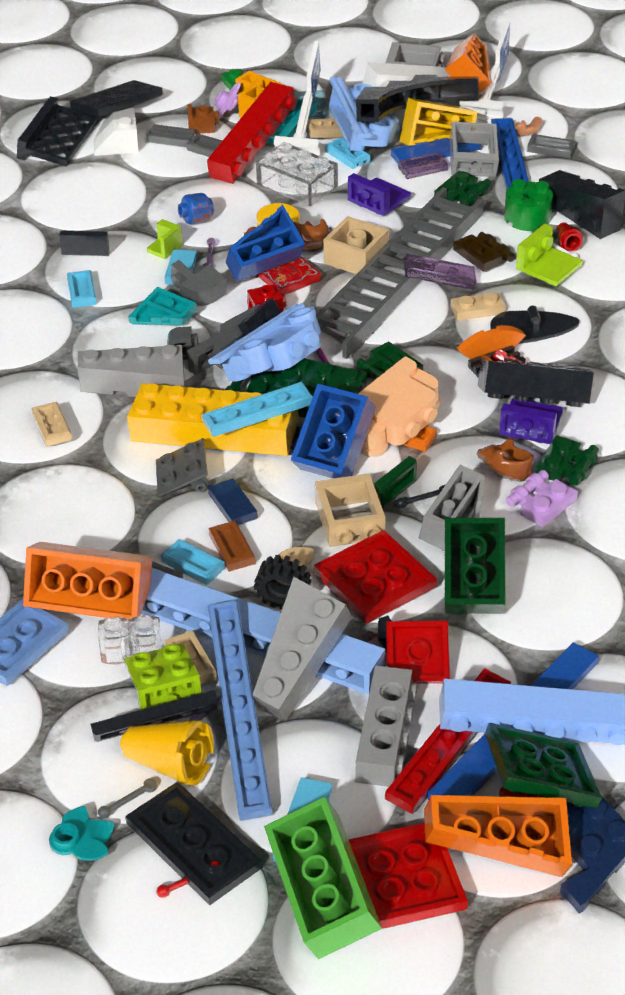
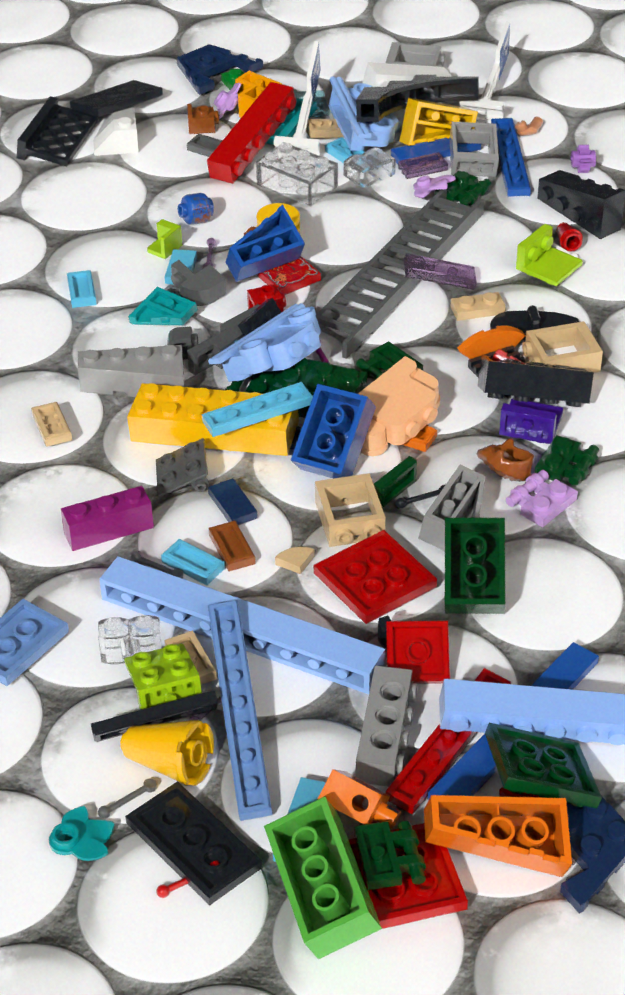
(84, 243): black tile -> none
(86, 580): orange slope -> none
(107, 518): none -> magenta brick
(170, 135): dark grey tile -> none
(210, 60): none -> dark blue wing
(274, 570): black tyre -> none
(299, 646): light grey wedge -> none
(313, 235): dark orange hair -> none
(347, 796): none -> orange torso
(354, 244): tan brick -> none
(369, 167): none -> clear brick
(375, 194): dark purple bracket -> none
(378, 854): none -> dark green plate
(427, 185): none -> lavender plate
(470, 60): orange wedge -> none
(483, 250): dark brown plate -> none
(528, 204): green brick -> none
(551, 146): dark grey tile -> none
(574, 334): none -> tan window
(583, 158): none -> medium lavender gear

